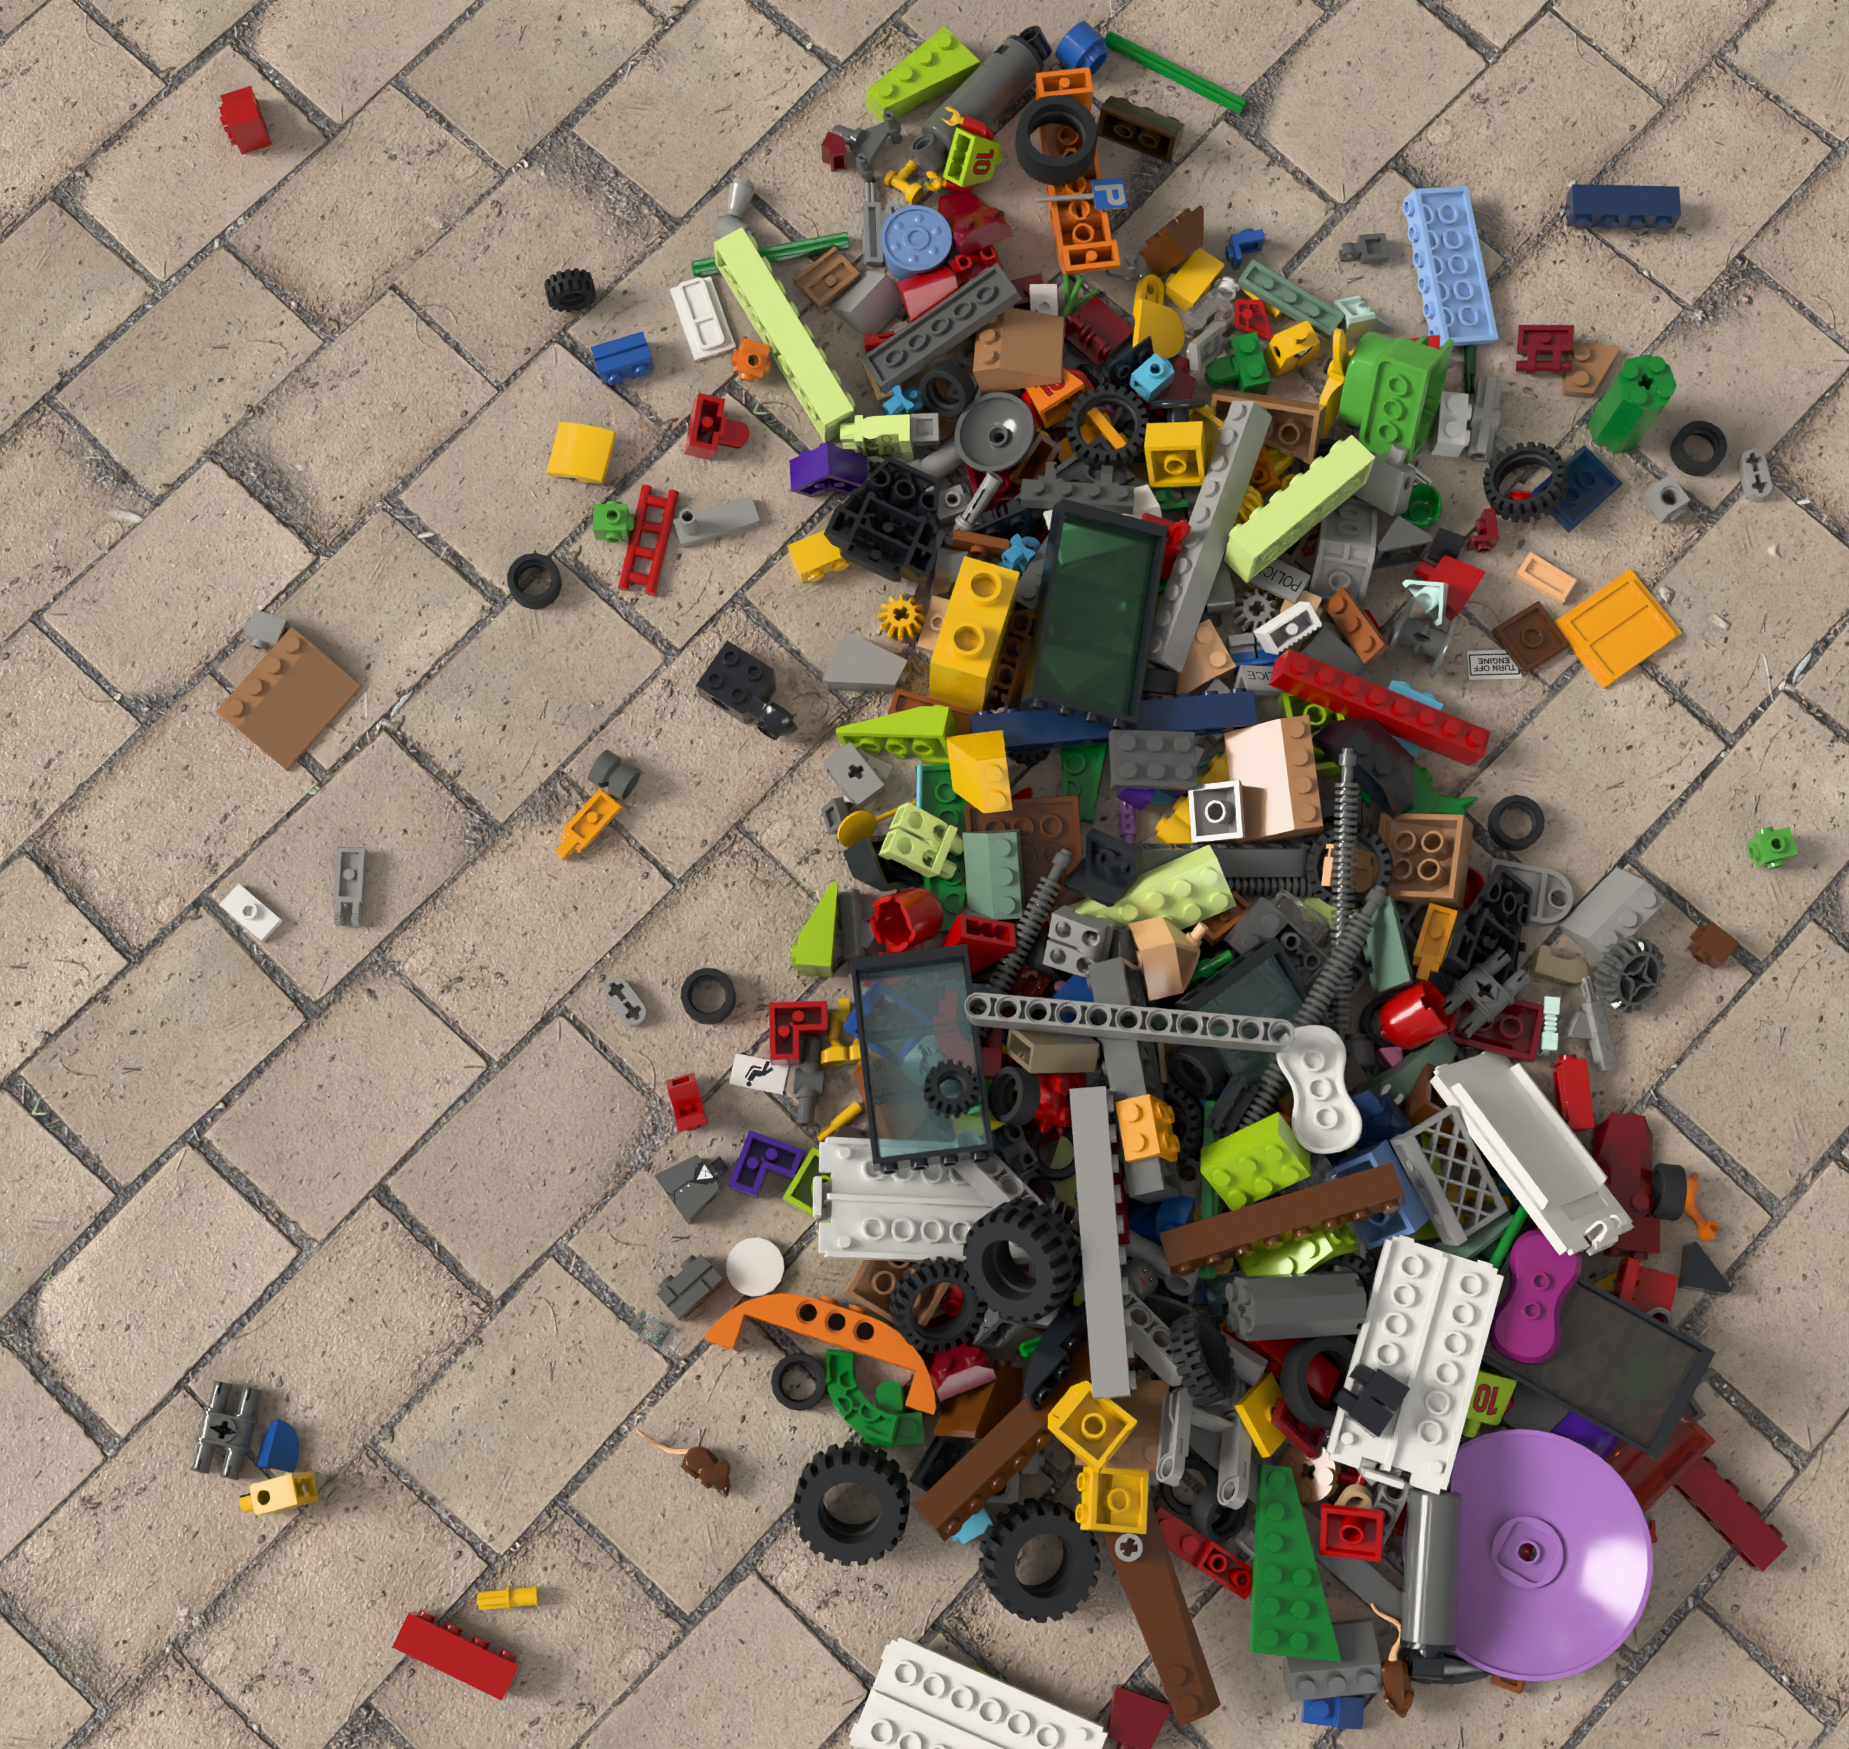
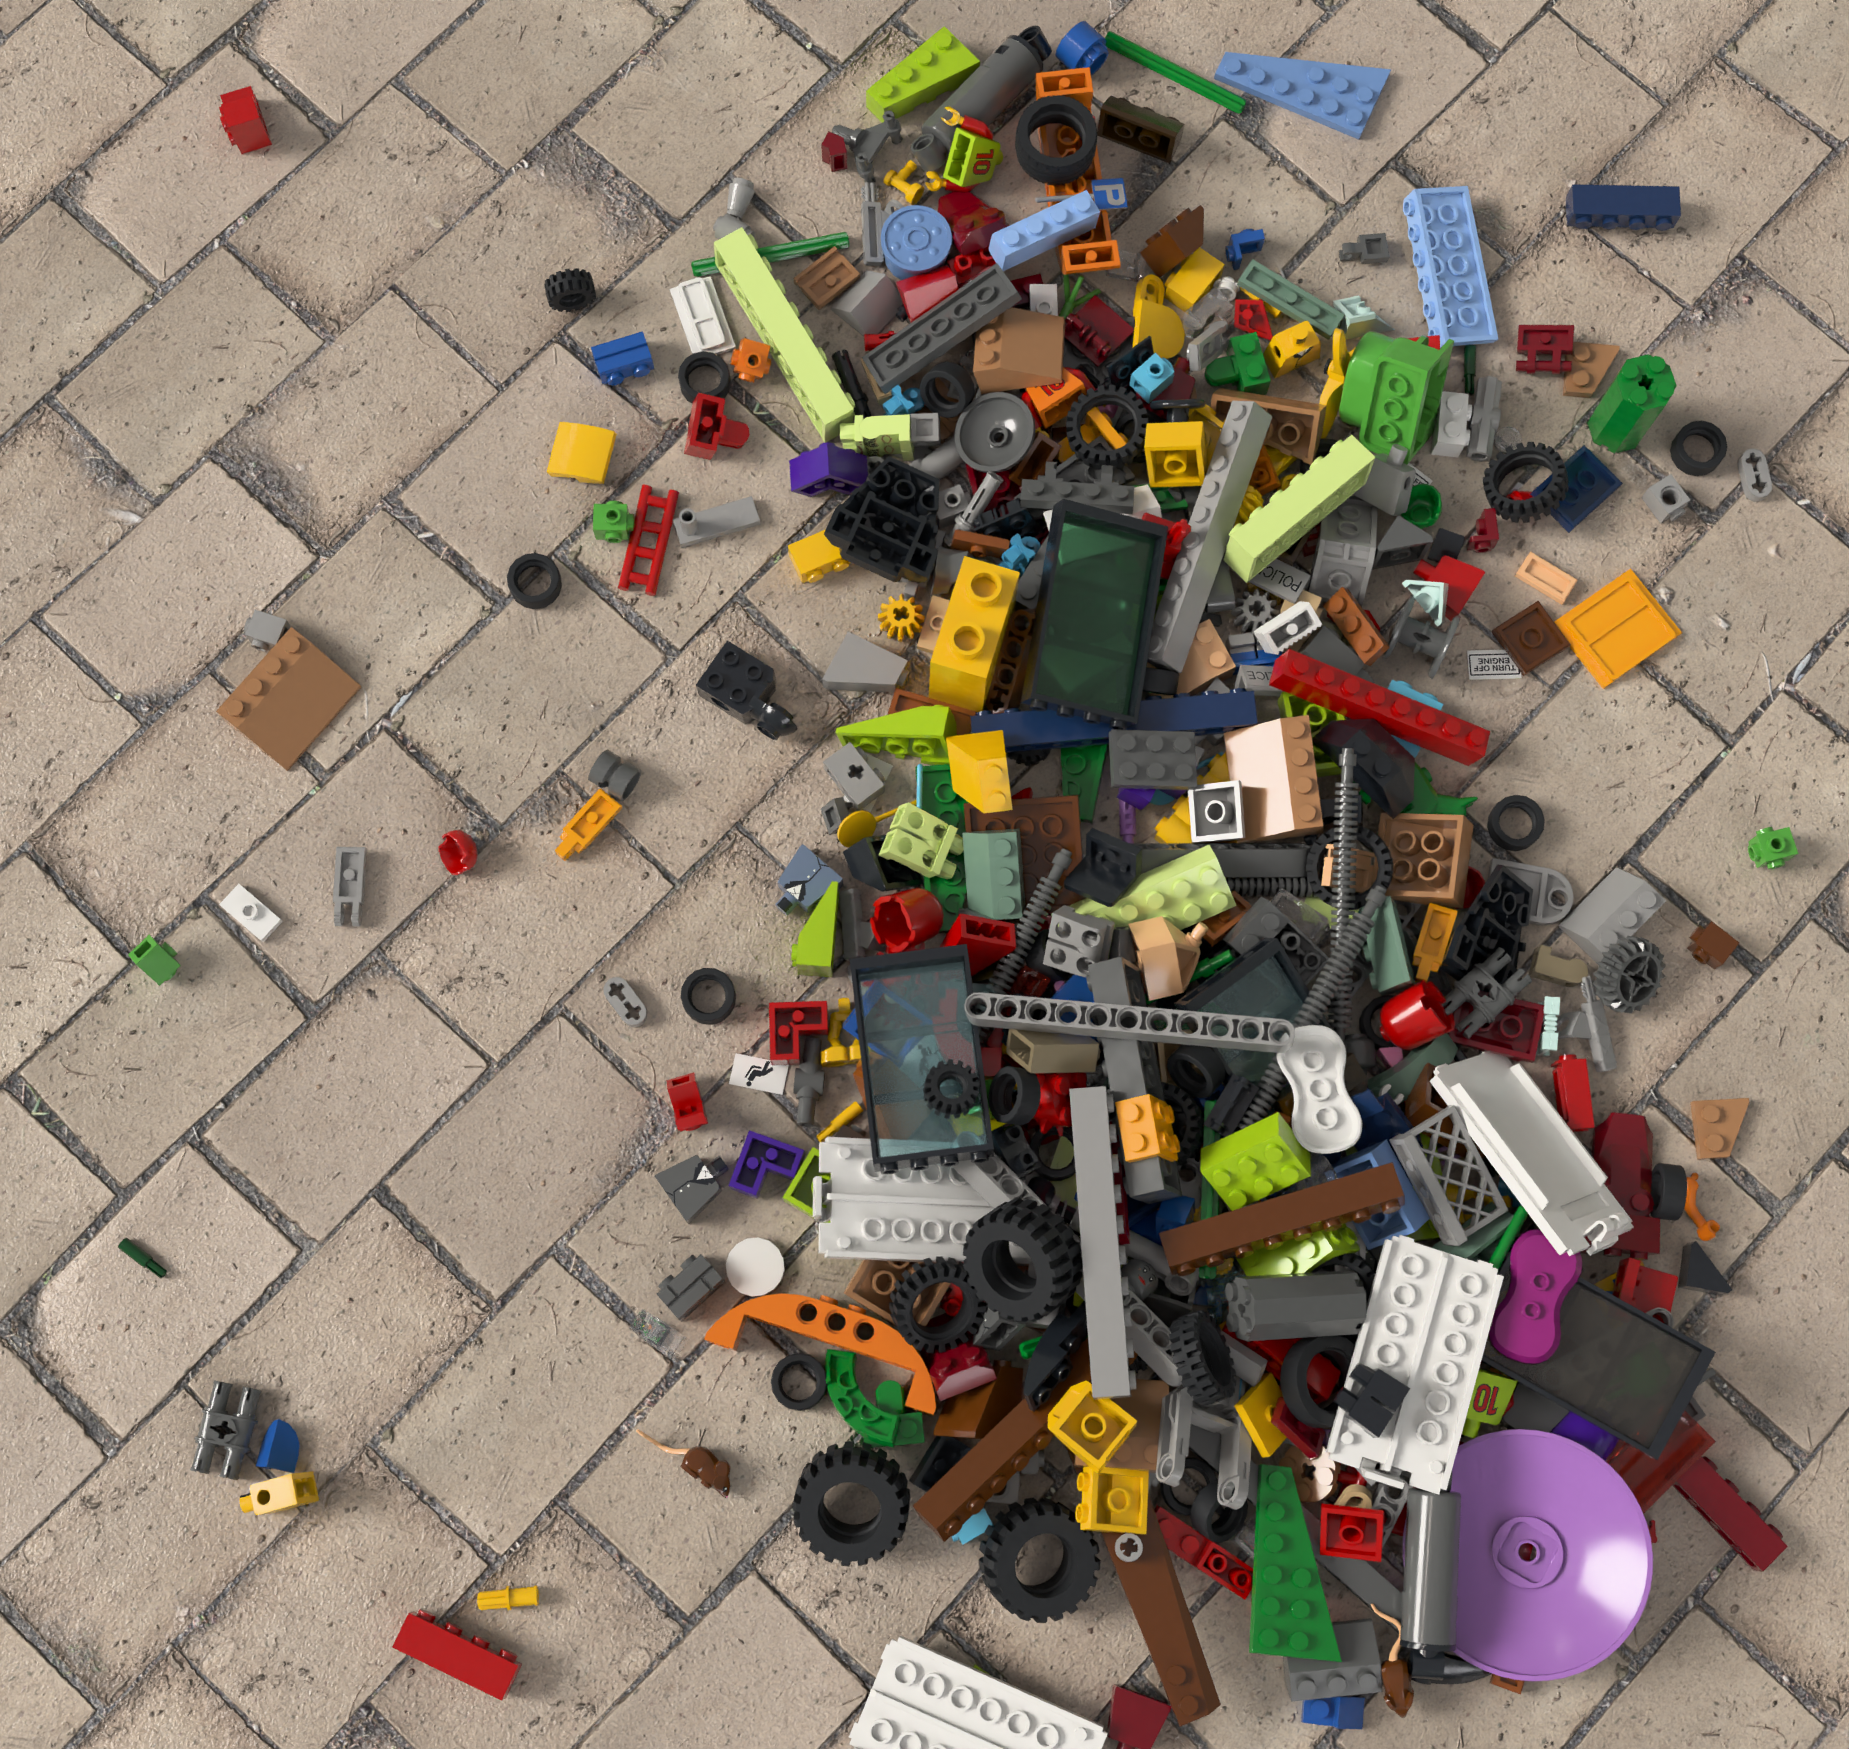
(141, 1257): none -> dark green pin
(155, 959): none -> bright green brick
(458, 852): none -> red hair
(699, 360): none -> black tyre
(805, 881): none -> sand blue torso
(851, 383): none -> black pin
(1044, 230): none -> light blue brick
(1320, 91): none -> medium blue wing
(1717, 1126): none -> medium nougat wing

